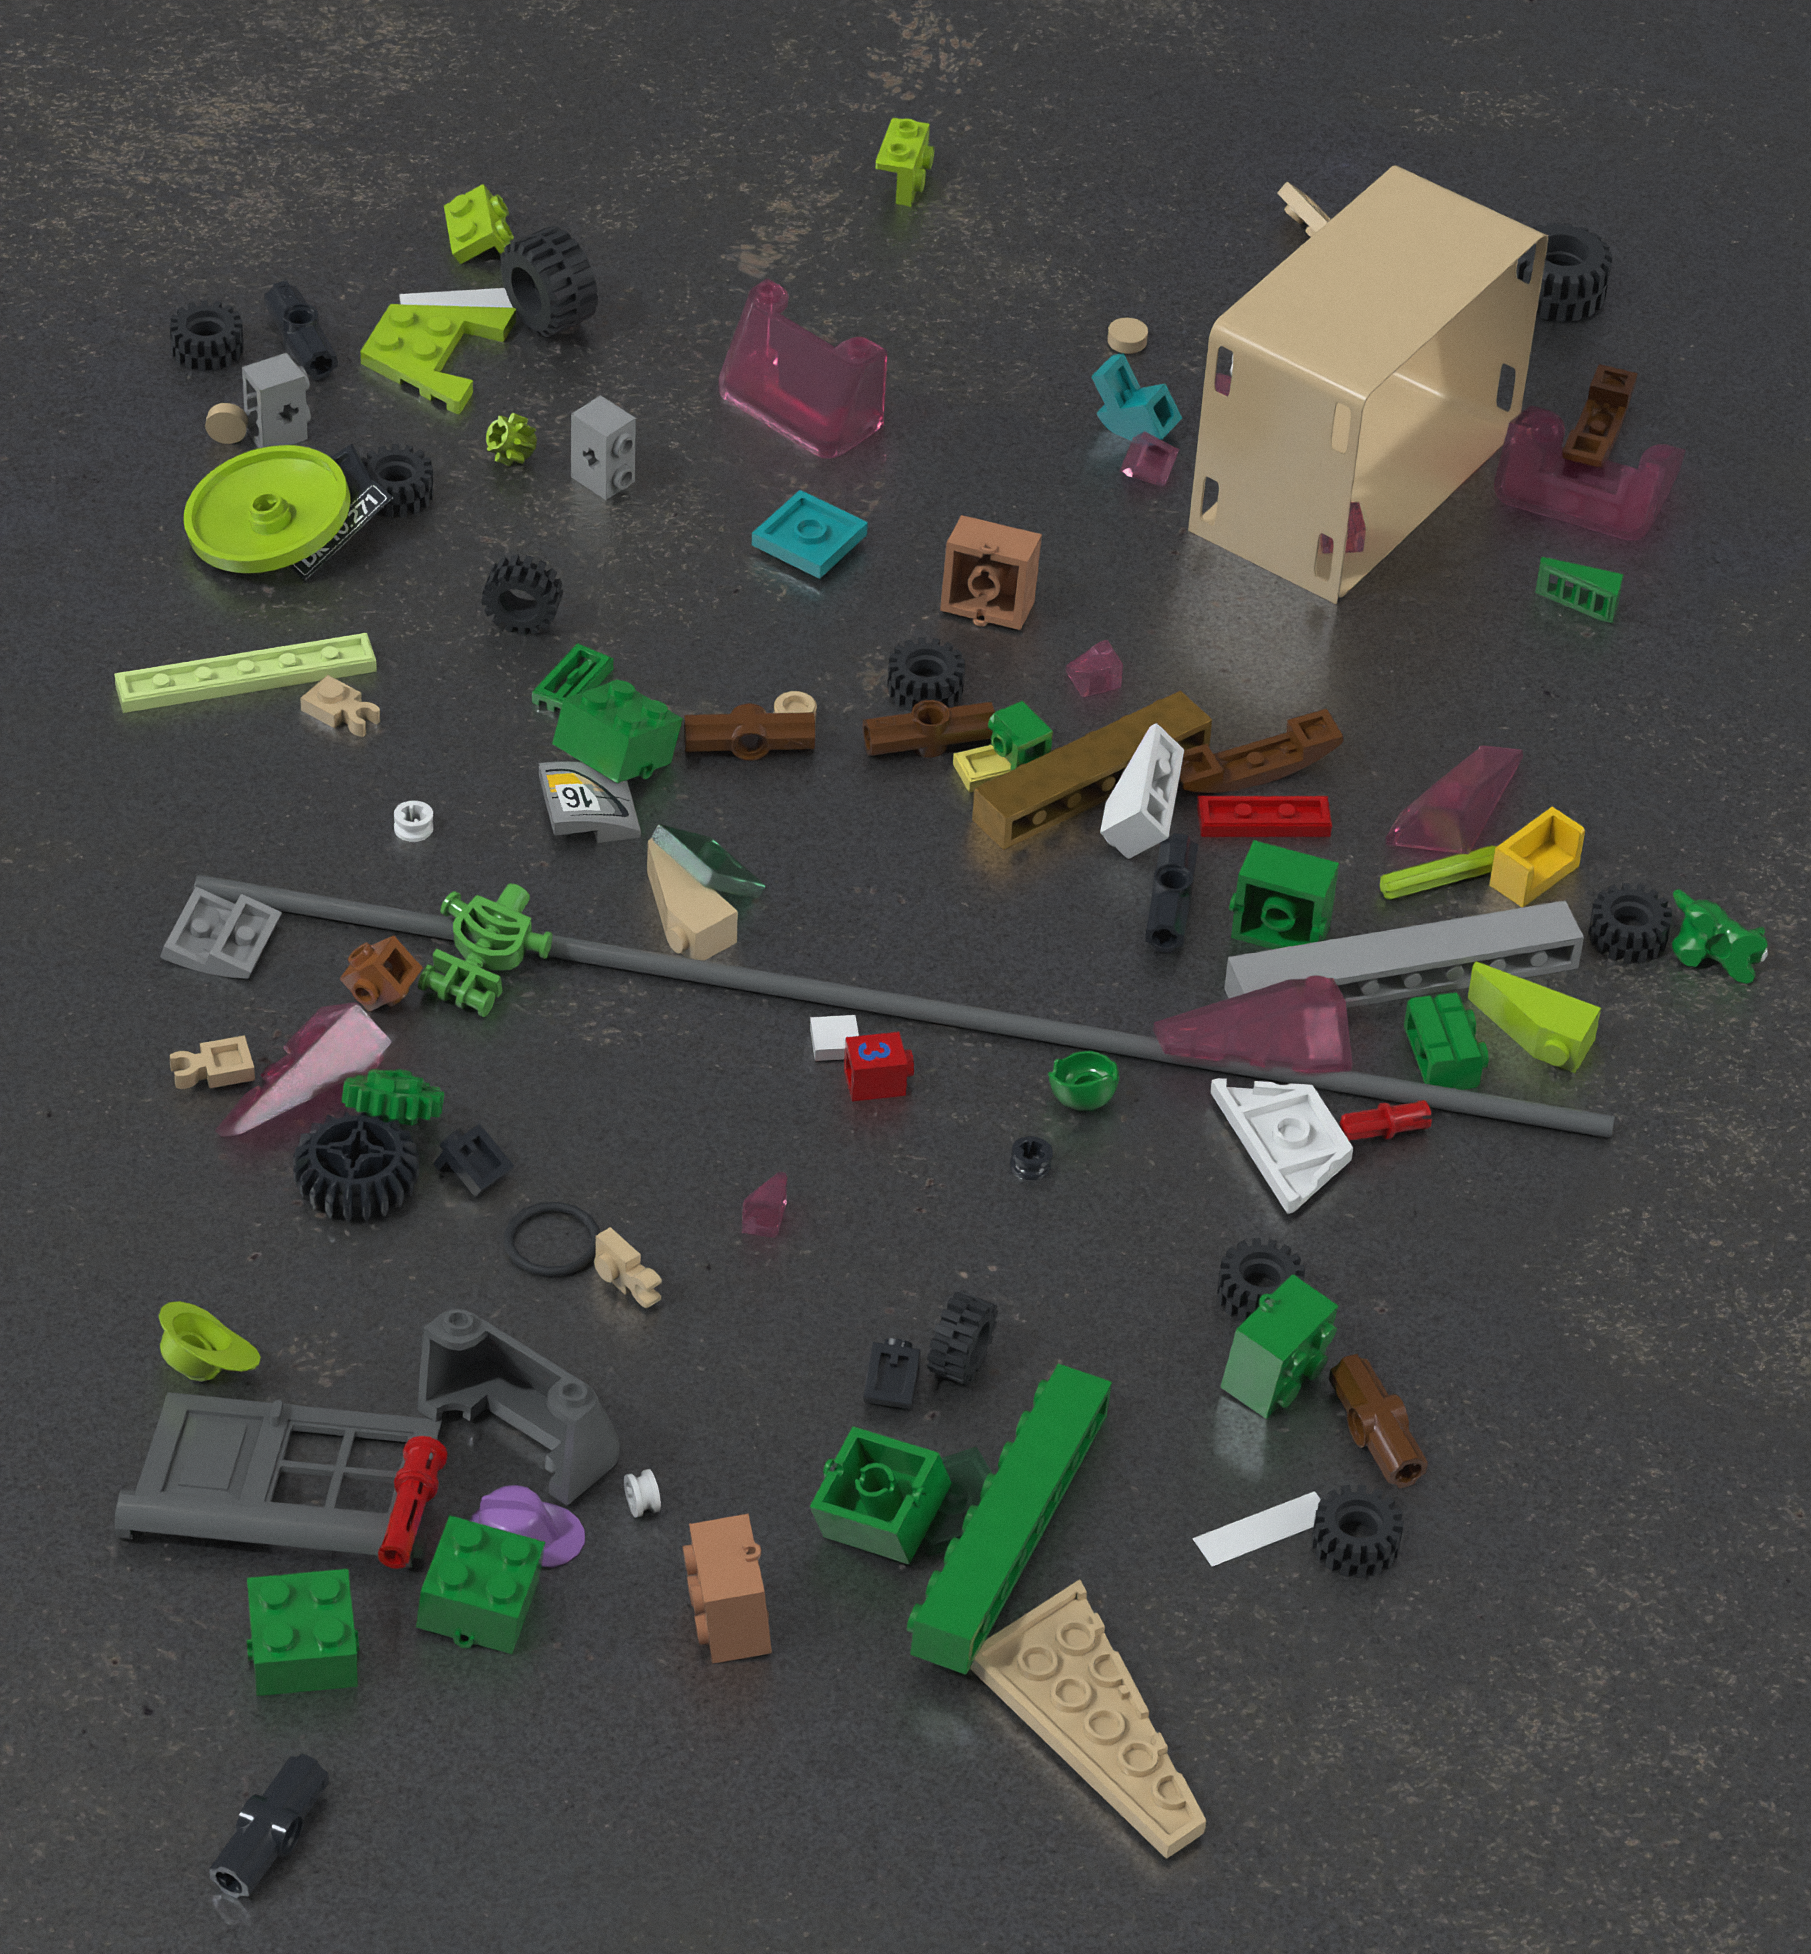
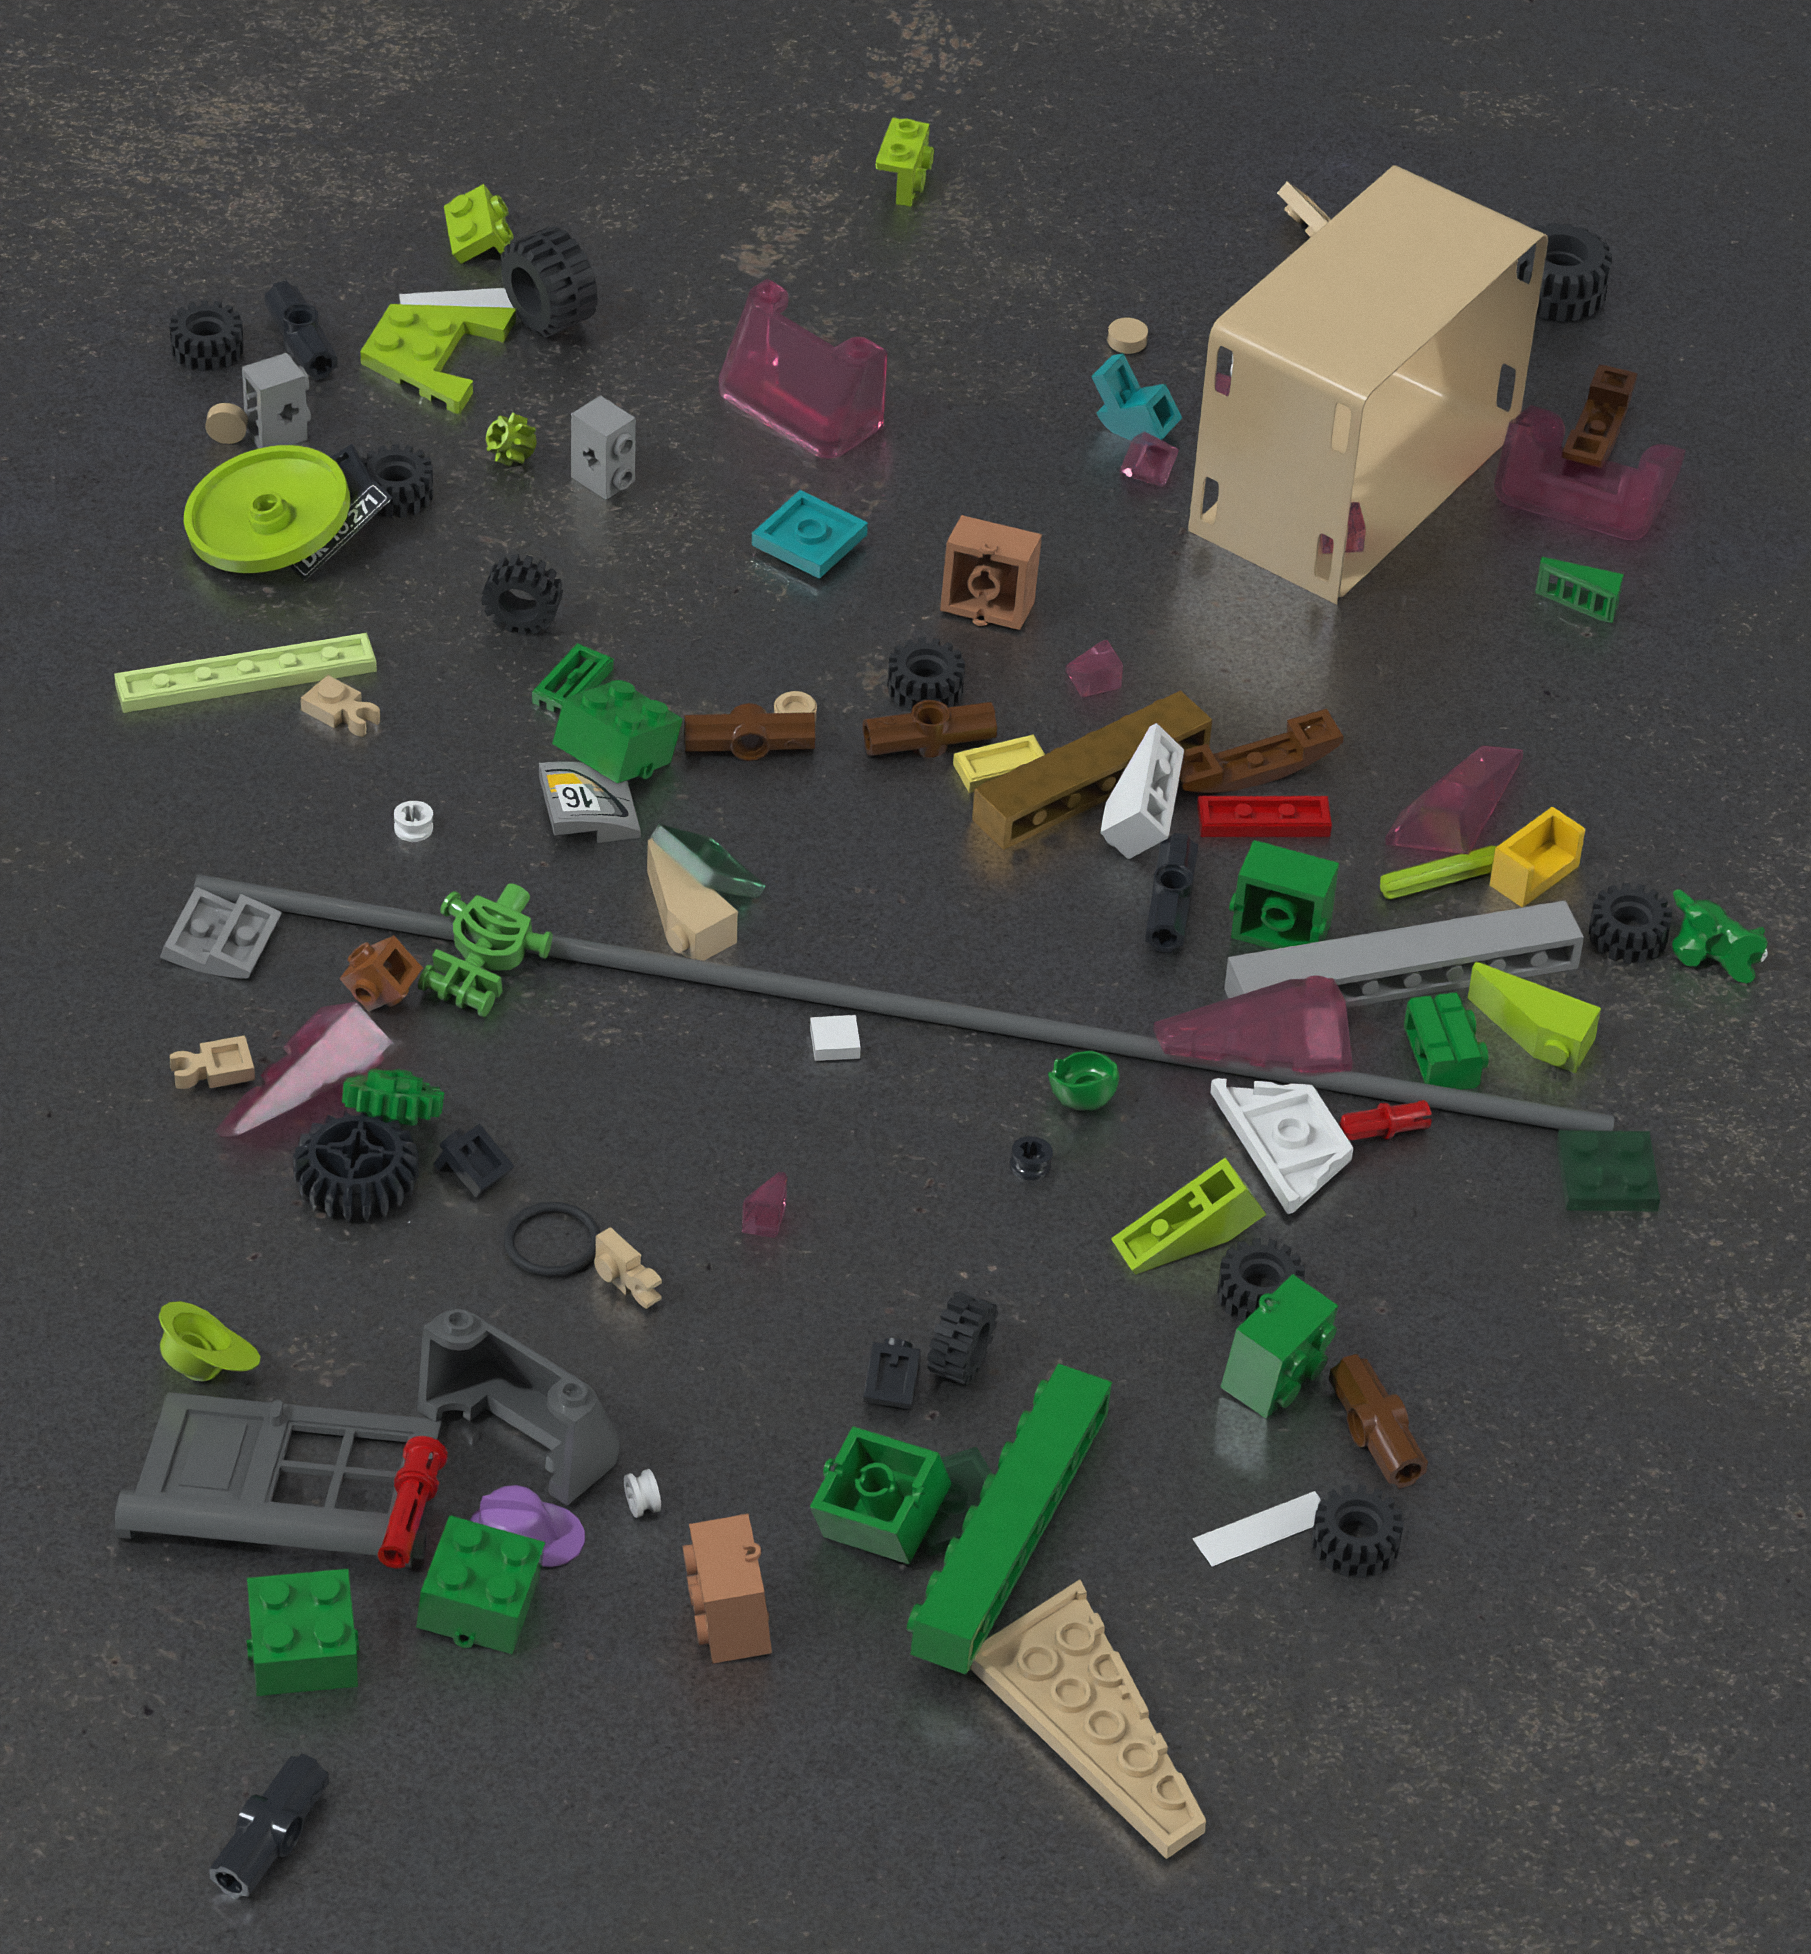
(877, 1066): red brick -> none
(1019, 734): green brick -> none
(1191, 1220): none -> lime slope
(1608, 1170): none -> clear green plate

